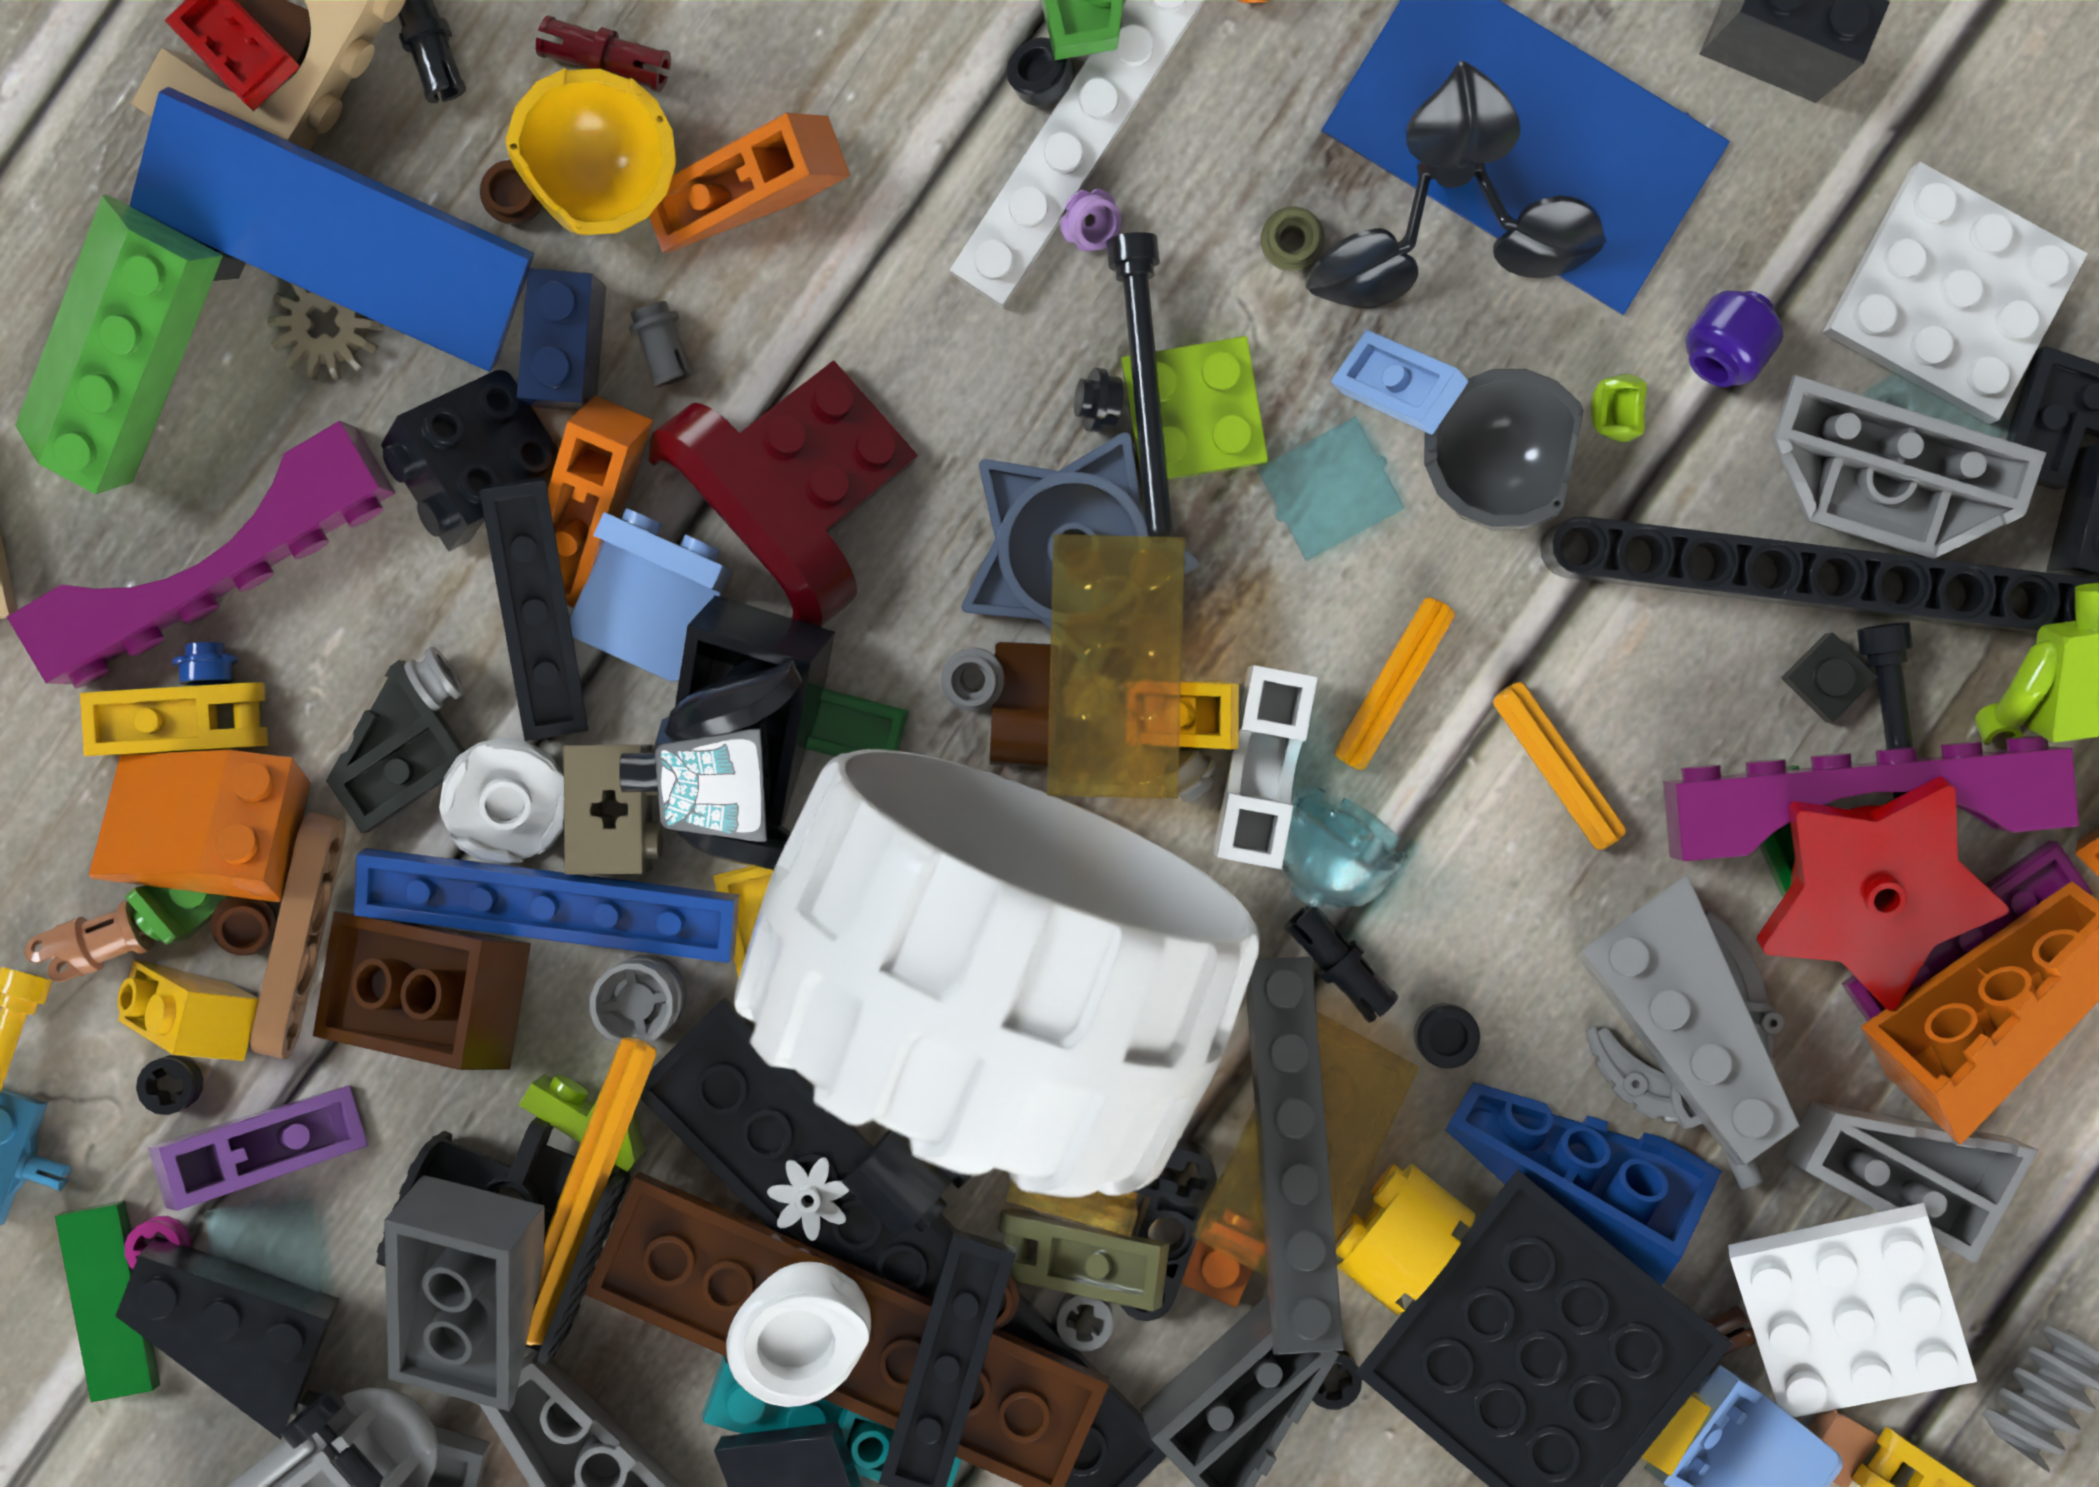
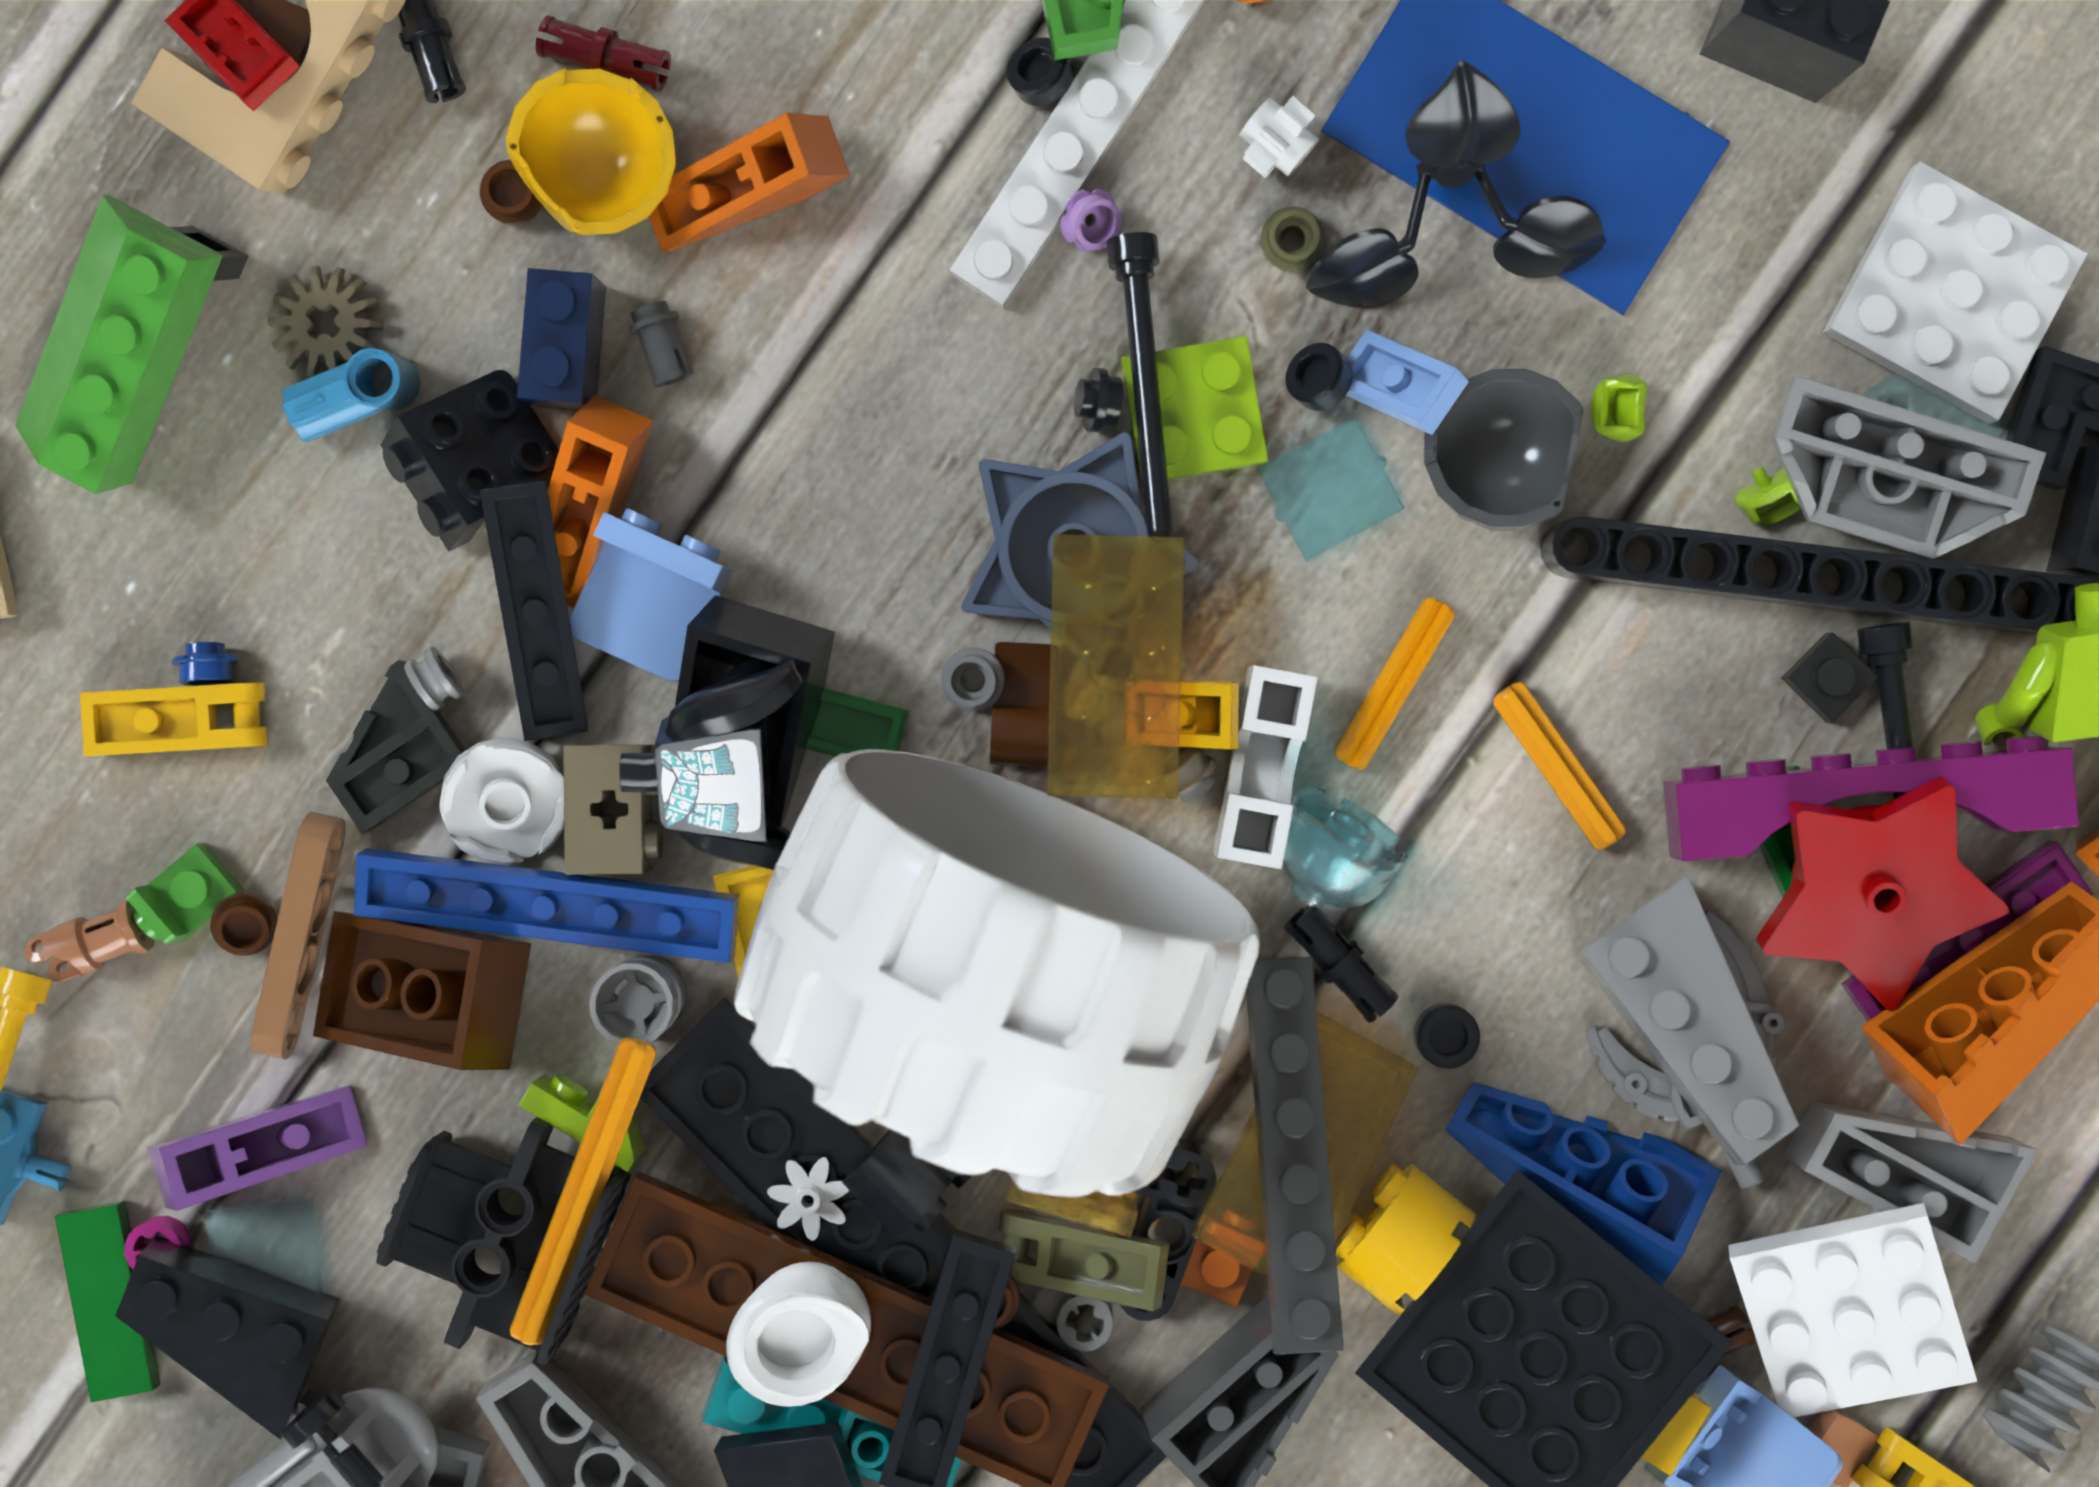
(160, 1100): black bush -> none
(187, 1011): yellow slope -> none
(203, 822): orange slope -> none
(315, 490): magenta arch -> none
(329, 229): blue tile -> none
(347, 394): none -> dark azure piece
(461, 1289): dark grey slope -> none
(791, 480): dark red piece -> none
(1279, 136): none -> white gear
(1319, 376): none -> black tile
(1348, 1387): black bush -> none
(1733, 338): dark purple head -> none
(1768, 499): none -> lime piece

